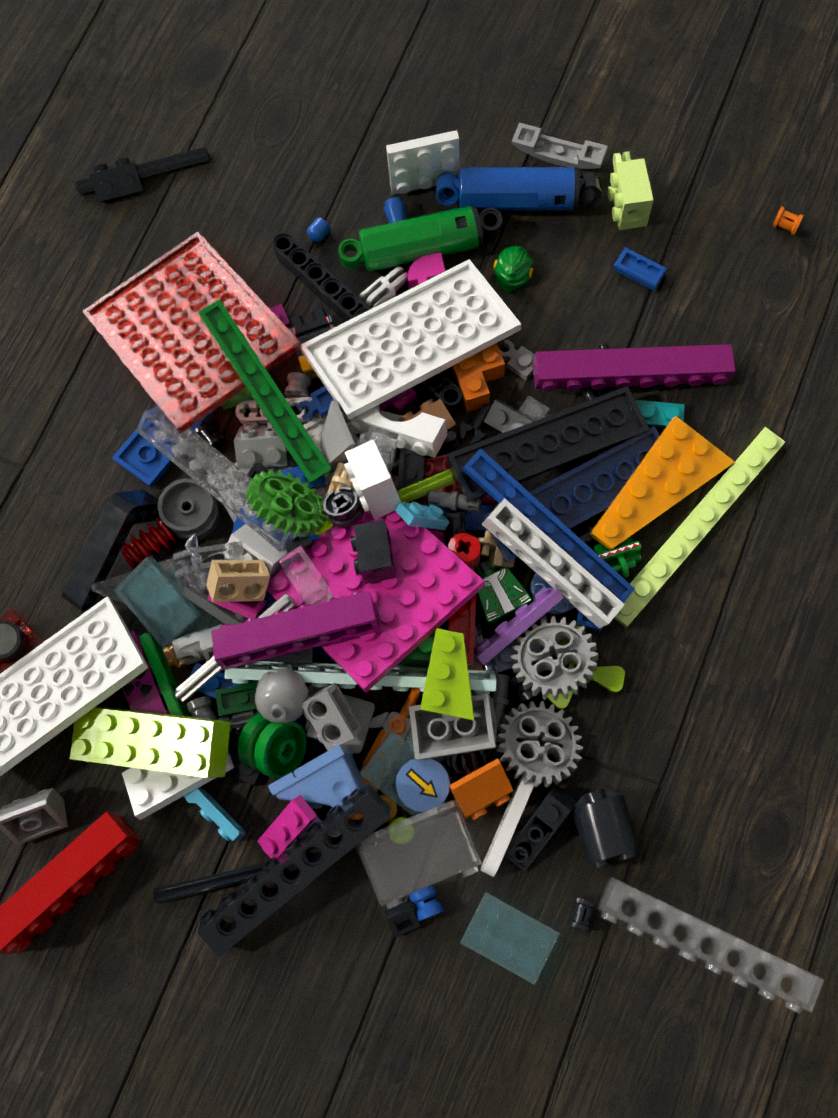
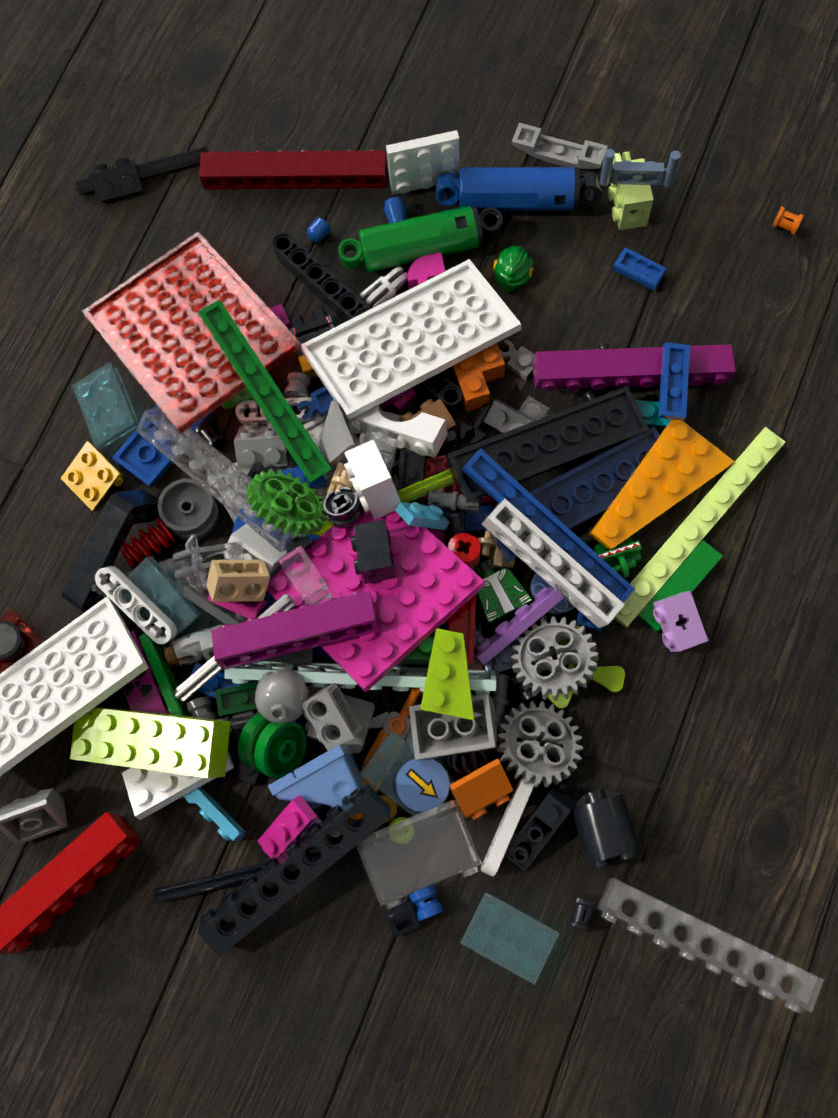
(91, 476): none -> yellow hinge
(105, 405): none -> clear light blue plate
(138, 601): none -> white beam
(293, 169): none -> dark red brick
(638, 172): none -> sand blue plate
(674, 381): none -> blue plate
(684, 579): none -> green tile
(689, 630): none -> lavender brick

